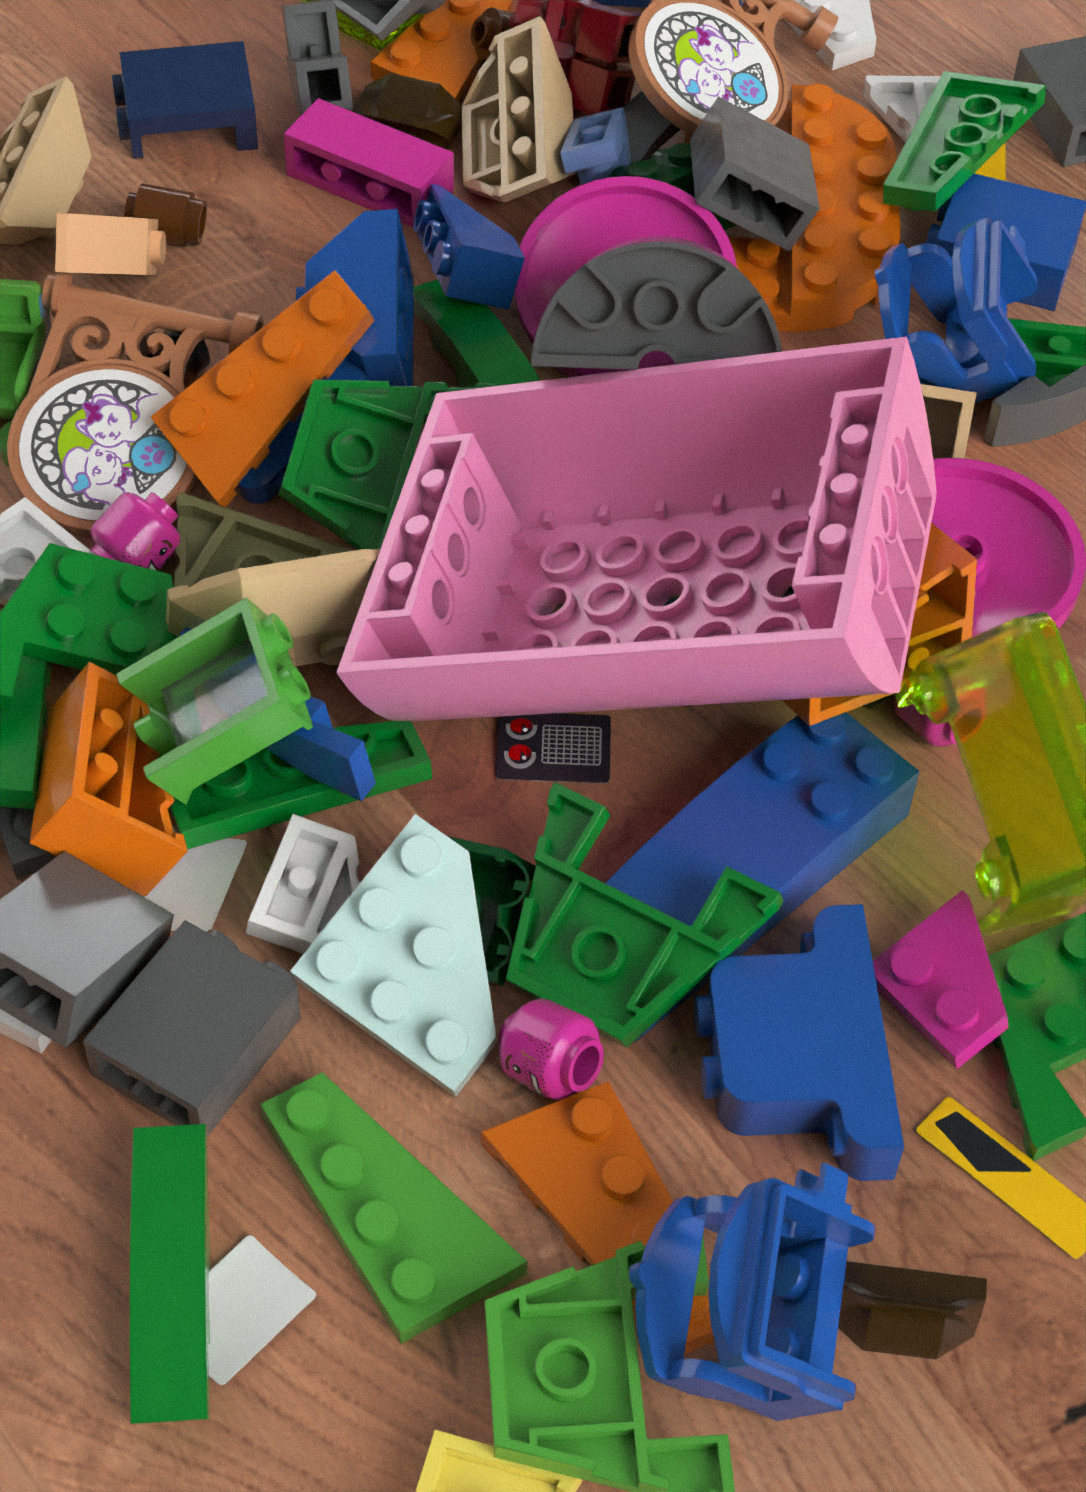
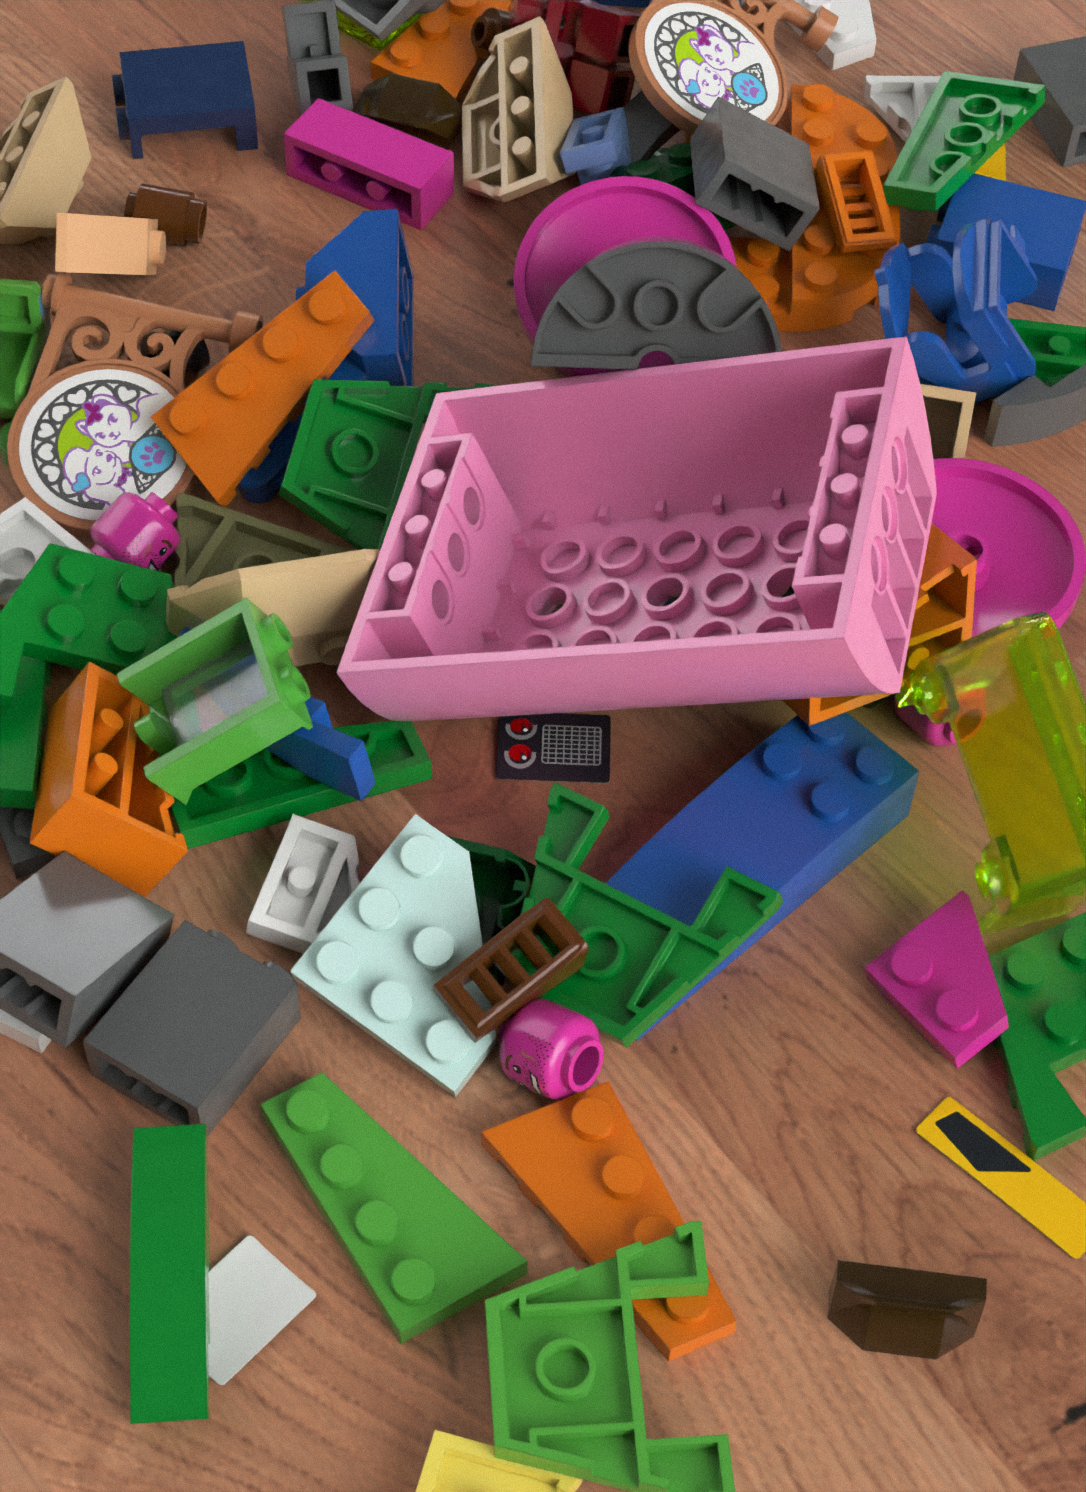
(199, 882): white sticker -> none
(467, 250): blue slope -> none
(471, 339): green slope -> none
(557, 934): none -> reddish brown slope
(769, 1294): blue animal -> none
(805, 1046): blue brick -> none
(861, 170): none -> orange slope

